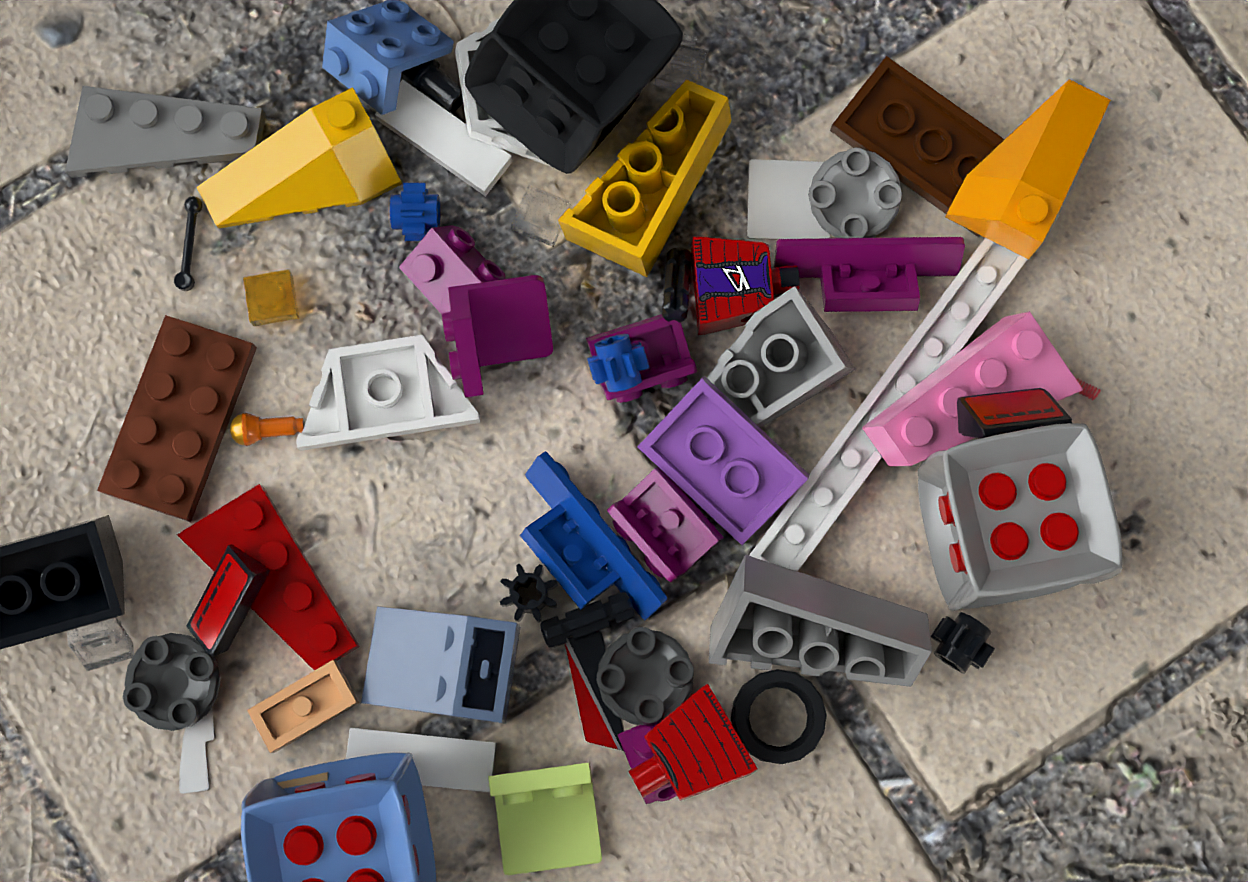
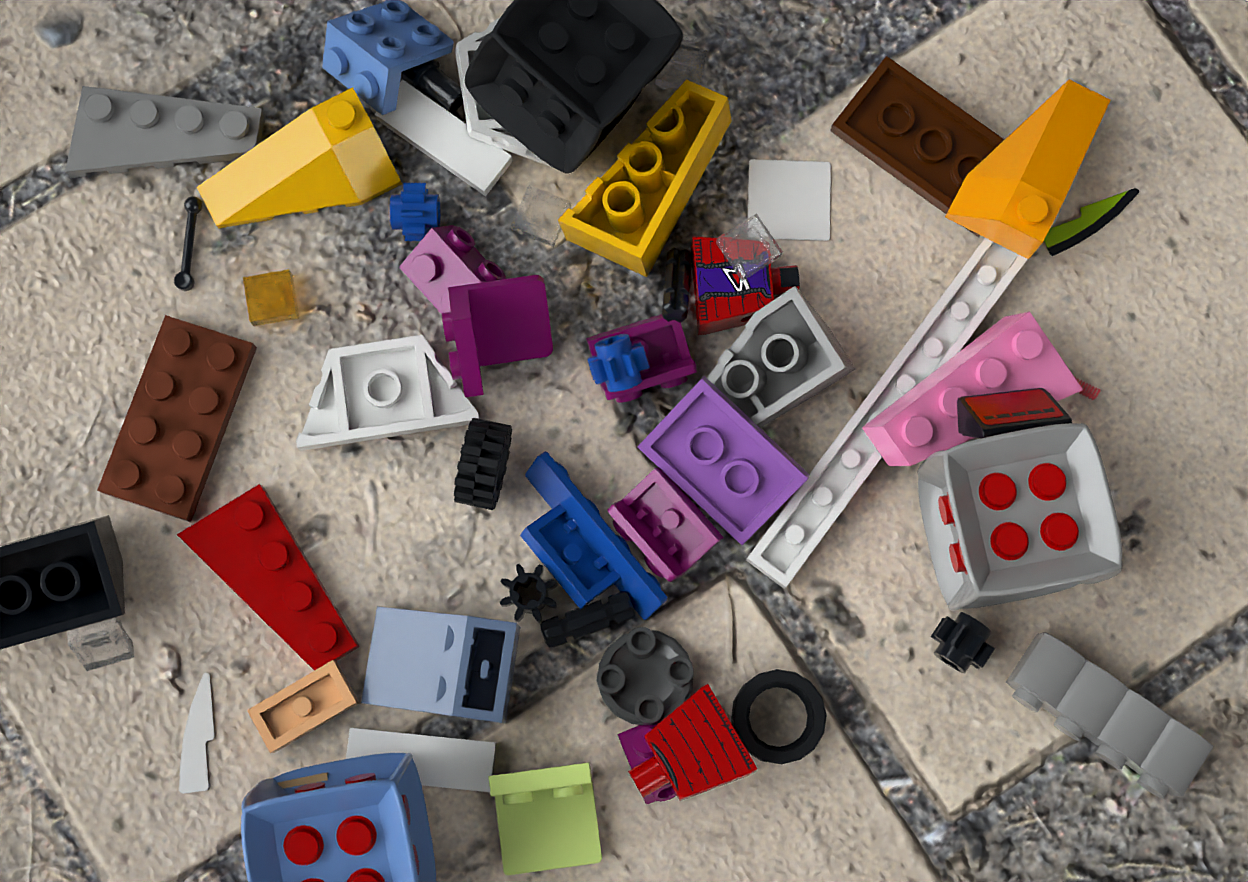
(171, 682): dark grey dish -> none
(227, 600): slope -> none
(249, 429): orange piece -> none
(482, 463): none -> black tyre
(597, 719): sticker -> none
(749, 247): none -> clear tile
(816, 626): light grey wedge -> none
(855, 194): light grey dish -> none
(871, 271): magenta bracket -> none
(1091, 221): none -> sticker
(1108, 714): none -> light grey brick

